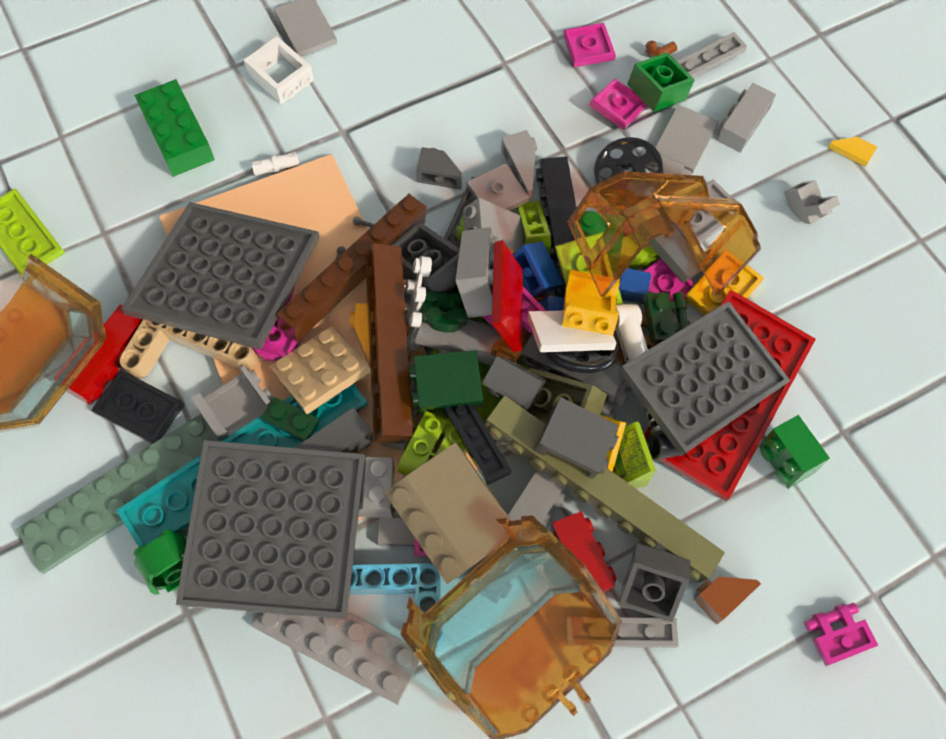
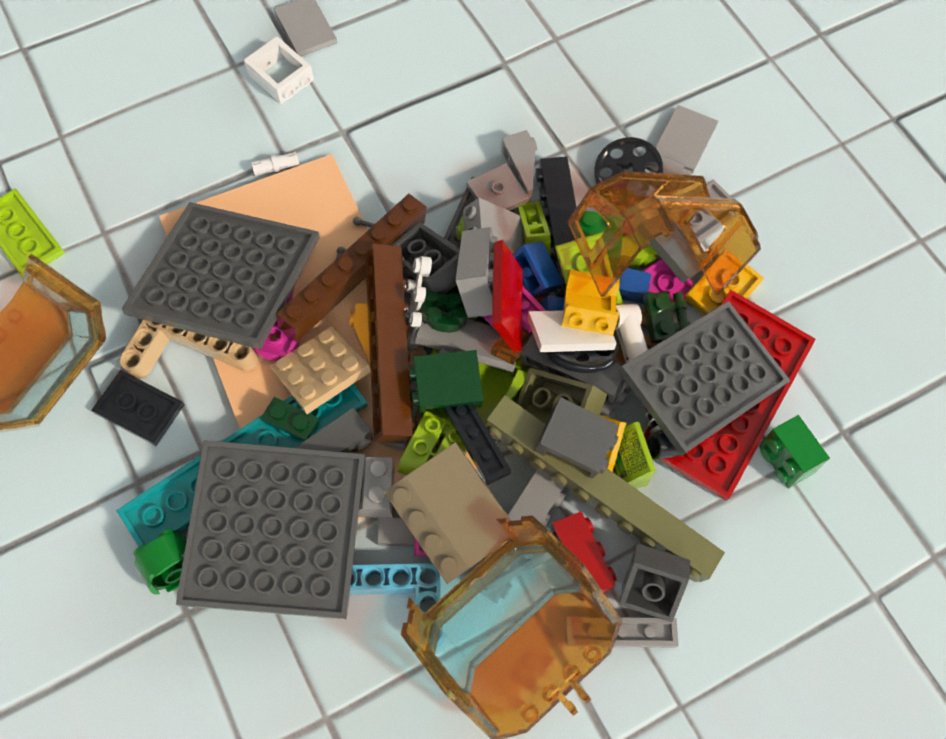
(92, 509): sand green plate -> none
(106, 361): red brick -> none
(174, 127): green brick -> none
(233, 404): light grey panel -> none
(348, 648): light grey plate -> none
(438, 169): dark grey slope -> none
(513, 381): dark grey brick -> none
(589, 45): dark pink plate -> none
(618, 104): dark pink plate -> none
(654, 50): dark orange arm -> none
(660, 81): green brick -> none
(713, 55): light grey plate -> none
(724, 595): dark orange slope -> none
(745, 117): light grey brick -> none
(808, 203): light grey brick -> none
(844, 642): dark pink plate -> none
(854, 149): yellow tile -> none

